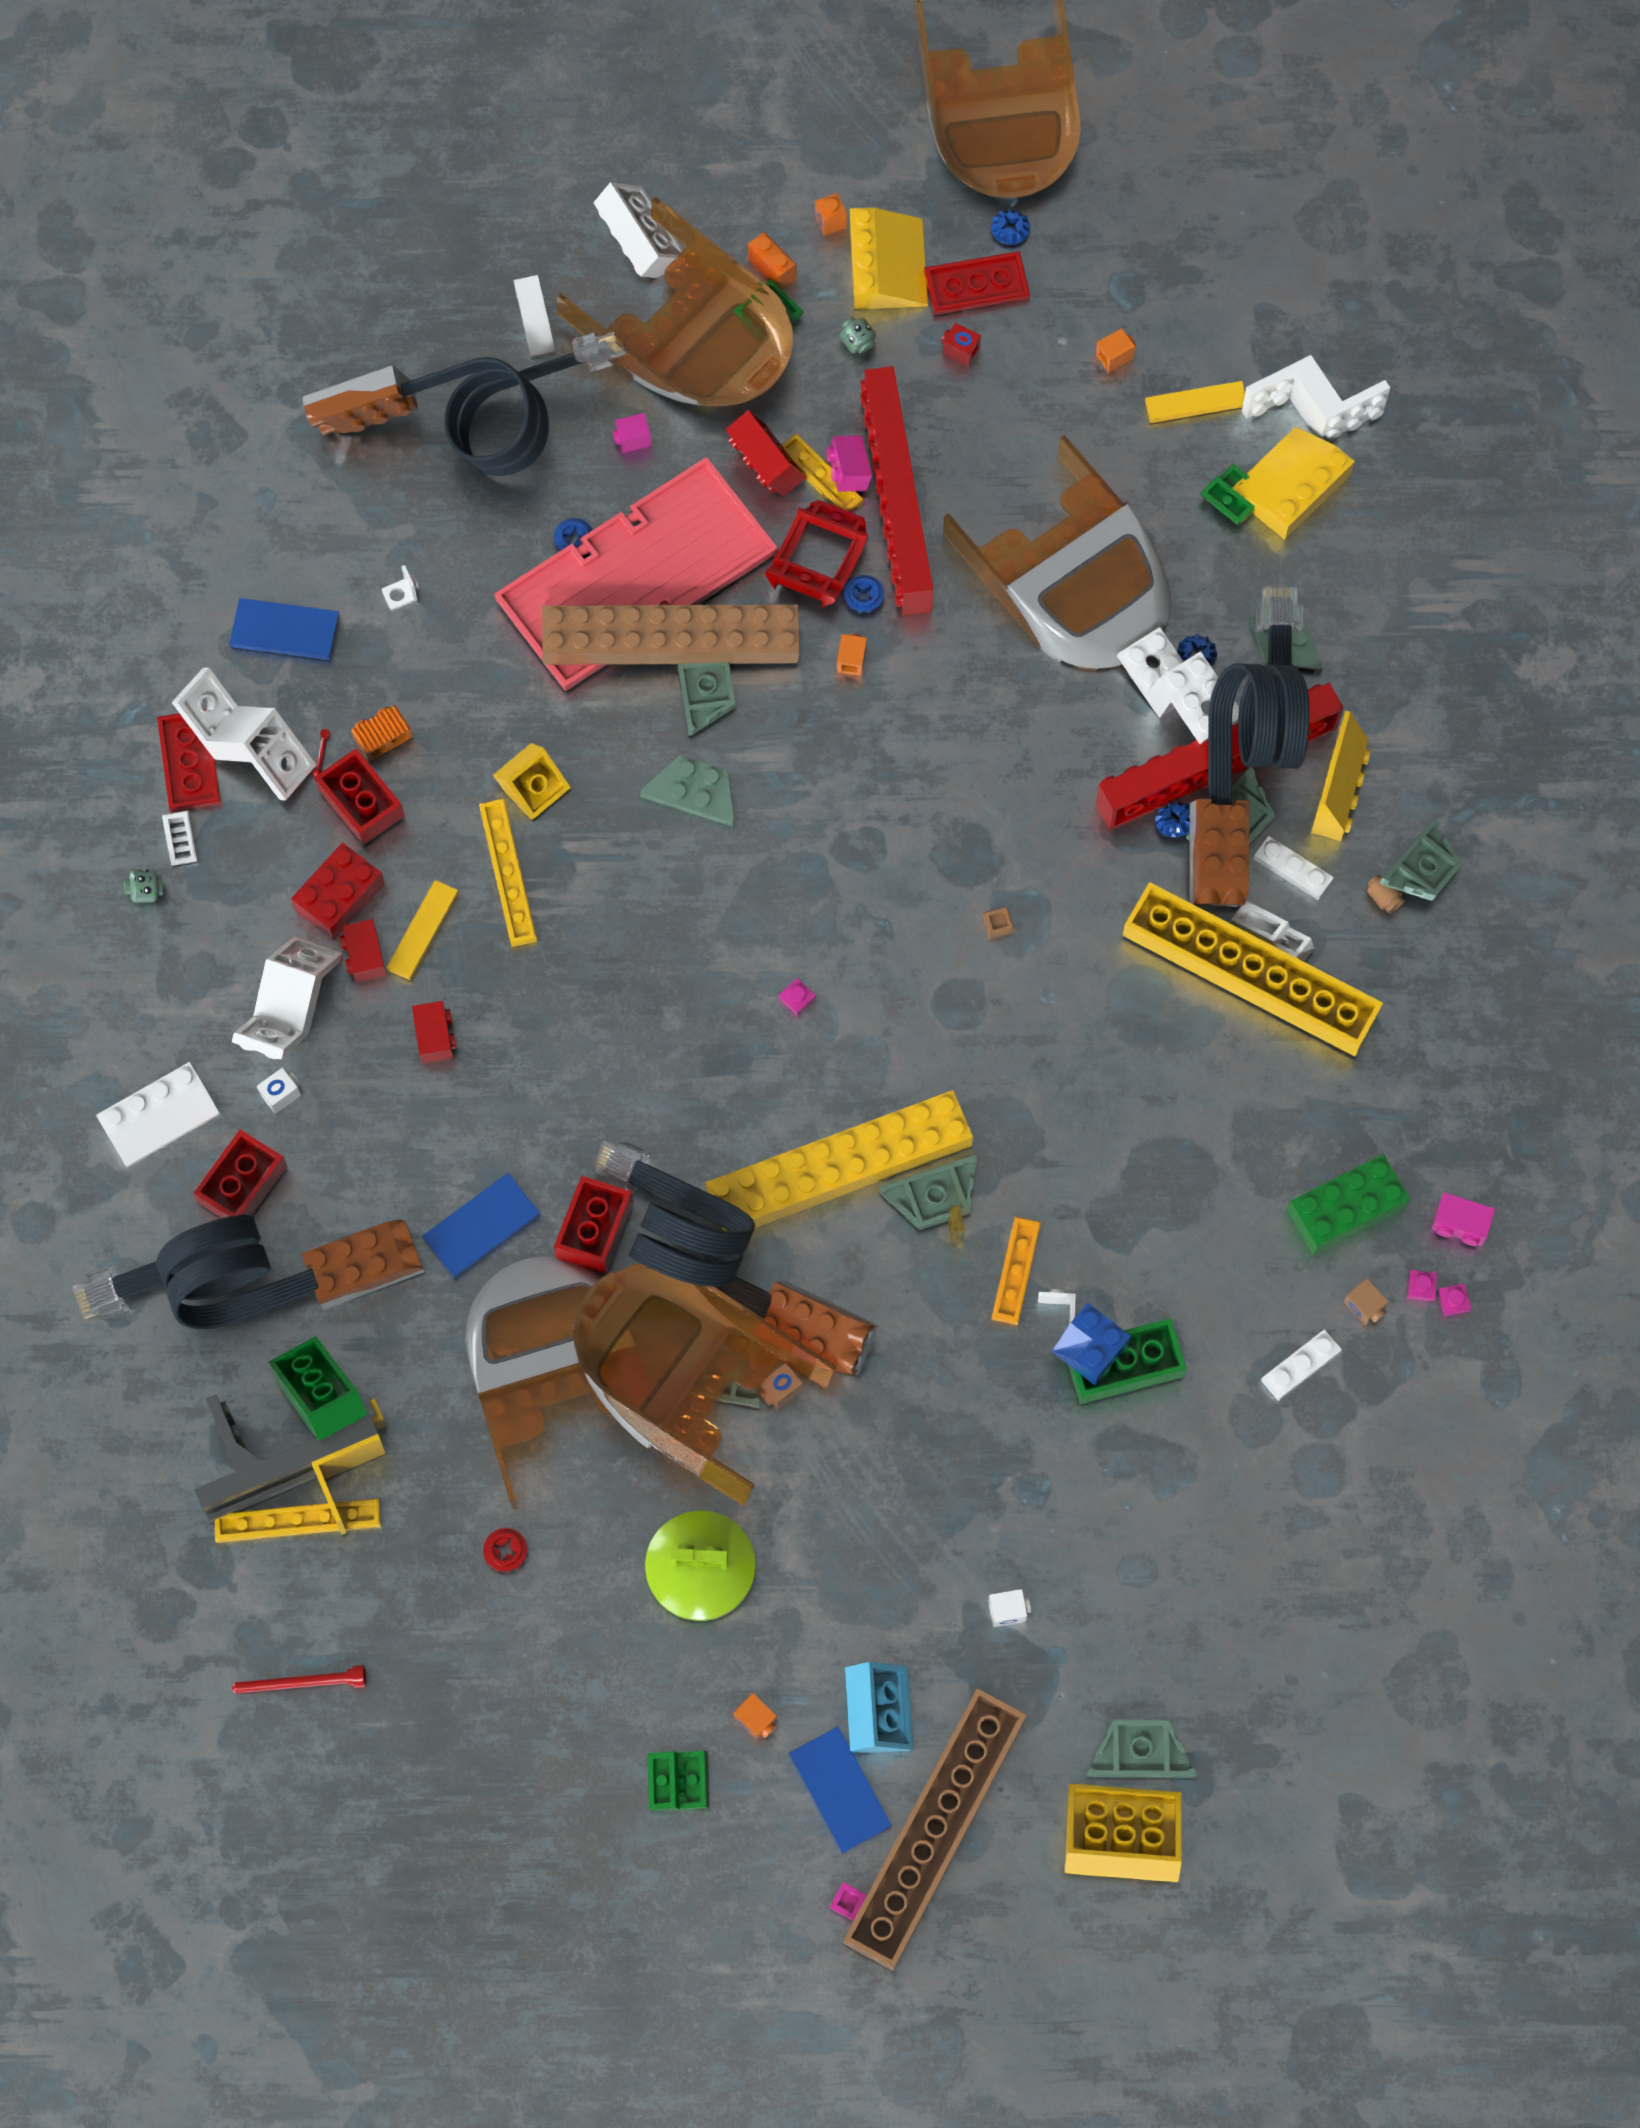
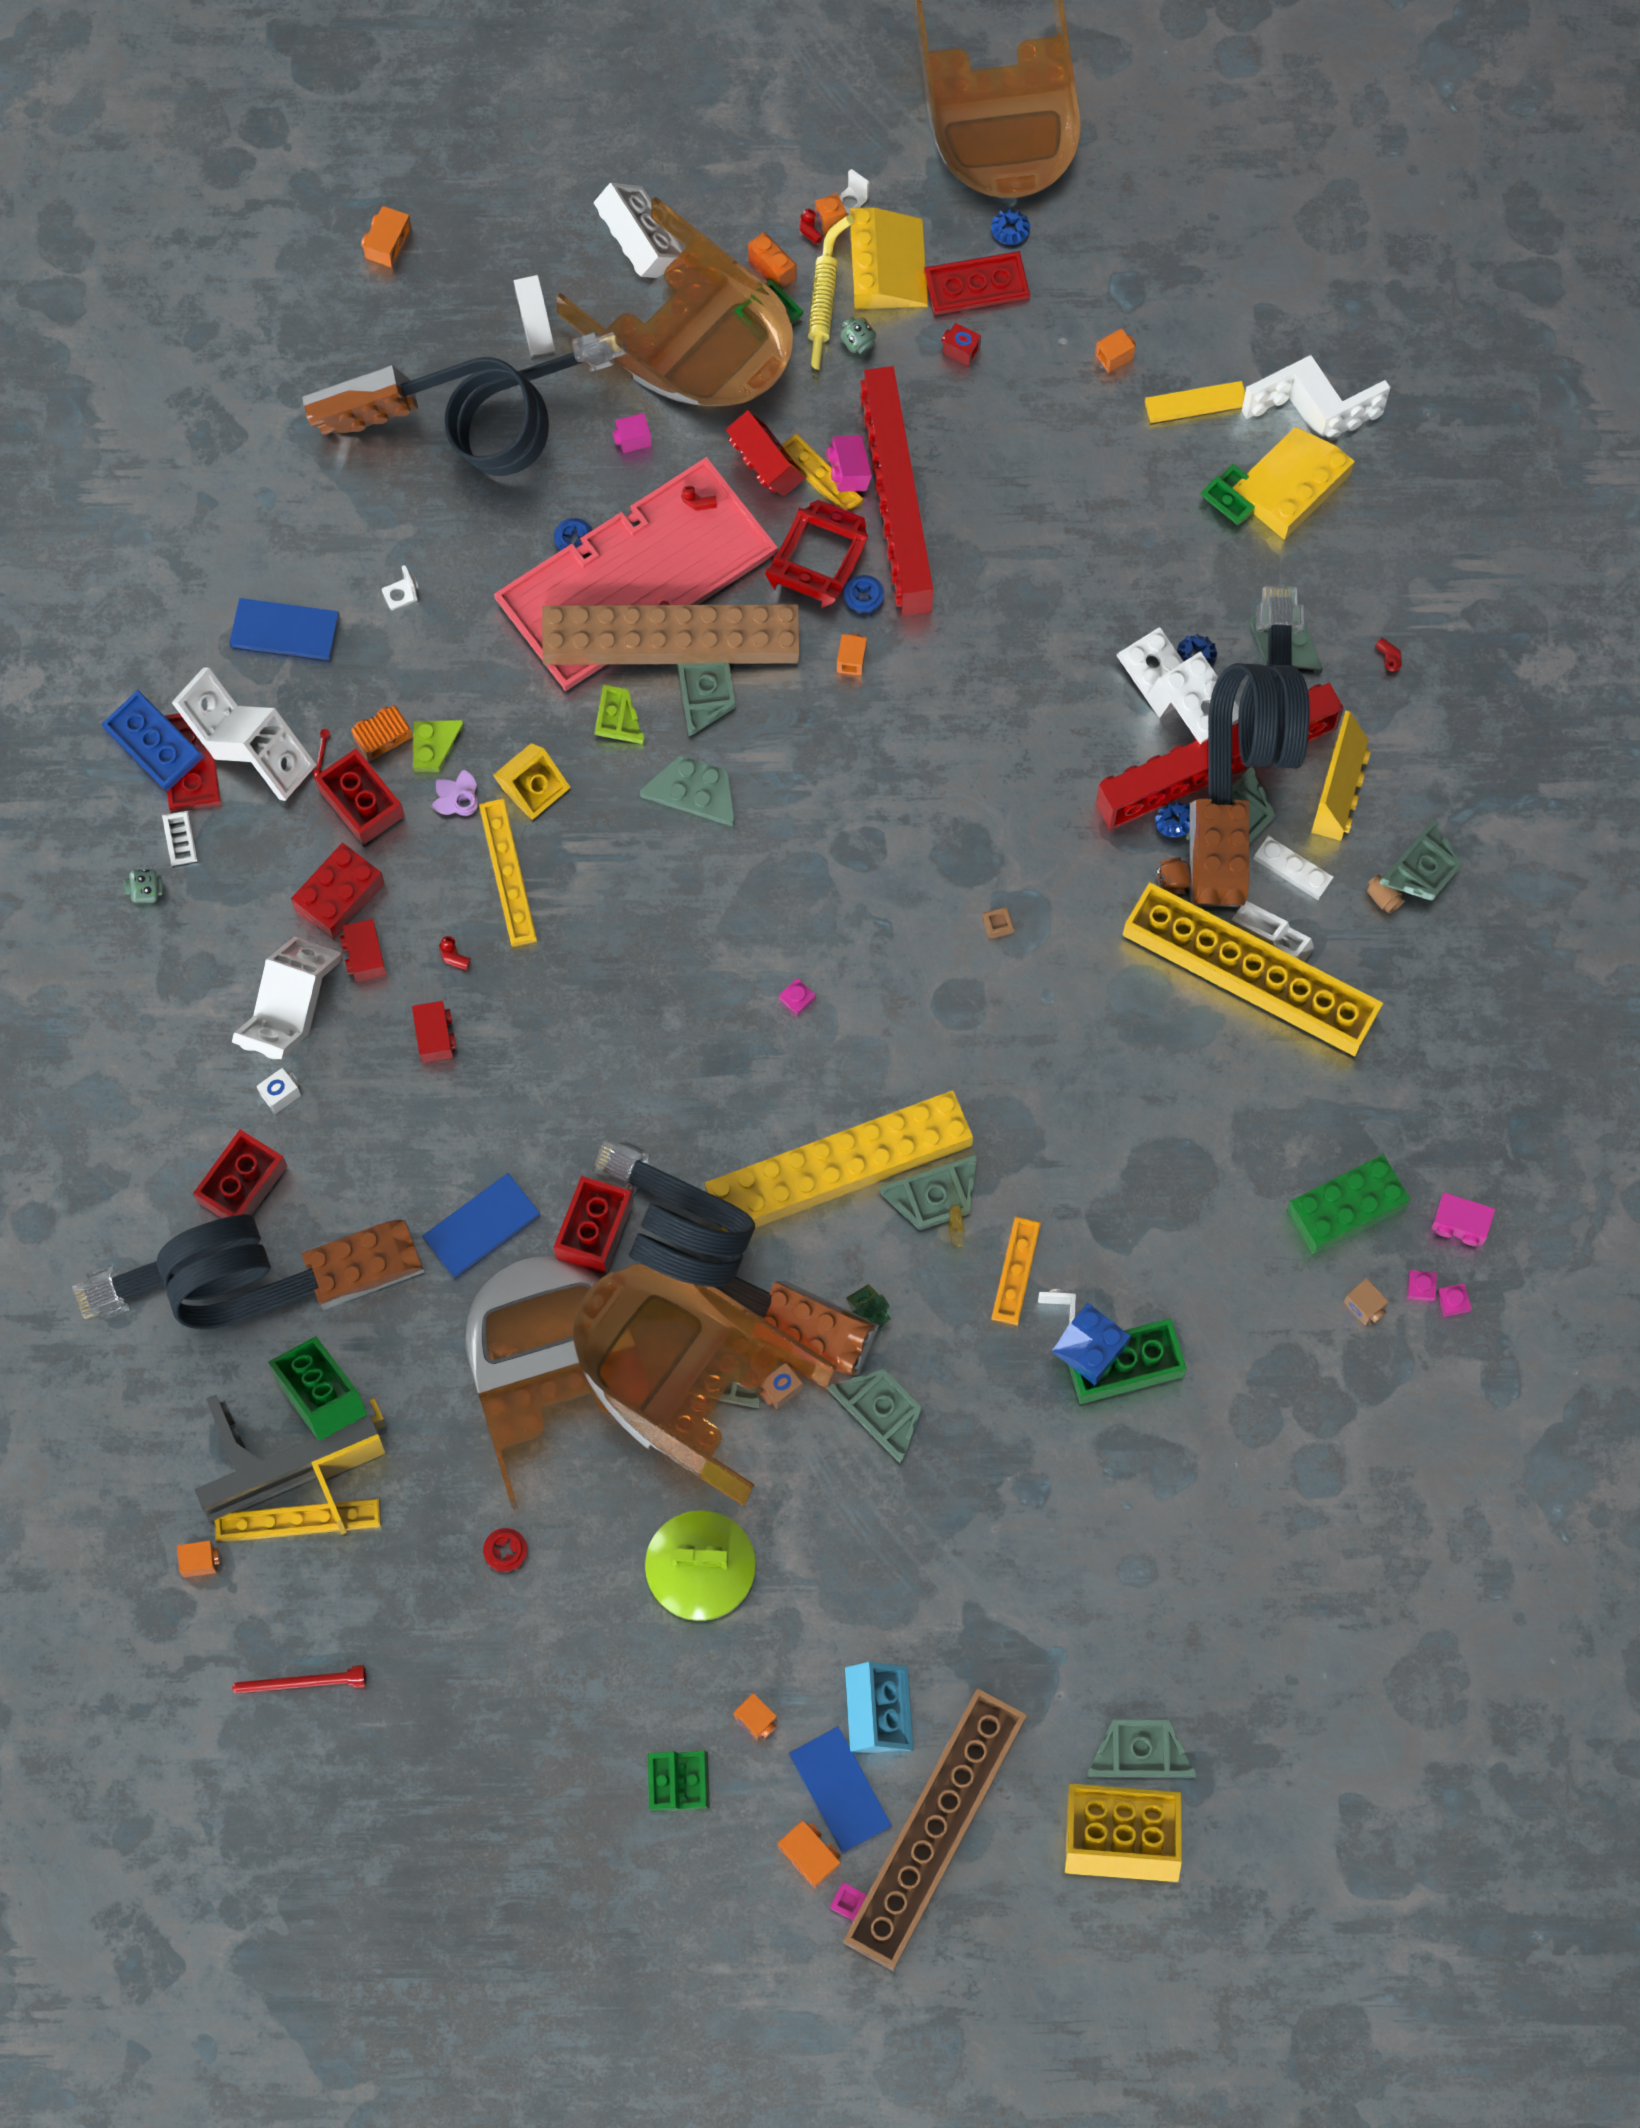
(152, 740): none -> blue tile
(158, 1114): white slope -> none
(198, 1559): none -> orange brick
(386, 236): none -> orange brick
(422, 930): yellow tile -> none
(433, 743): none -> lime wing
(450, 954): none -> red arm
(454, 793): none -> lavender plate
(617, 717): none -> lime wing
(695, 501): none -> red arm
(807, 226): none -> red arm
(809, 1853): none -> orange brick
(824, 291): none -> light yellow piece
(857, 188): none -> white bracket
(869, 1305): none -> clear green brick
(881, 1409): none -> sand green wing
(1009, 1607): white brick -> none
(1084, 582): windscreen -> none
(1174, 876): none -> dark orange head
(1301, 1365): white plate -> none
(1392, 655): none -> red arm

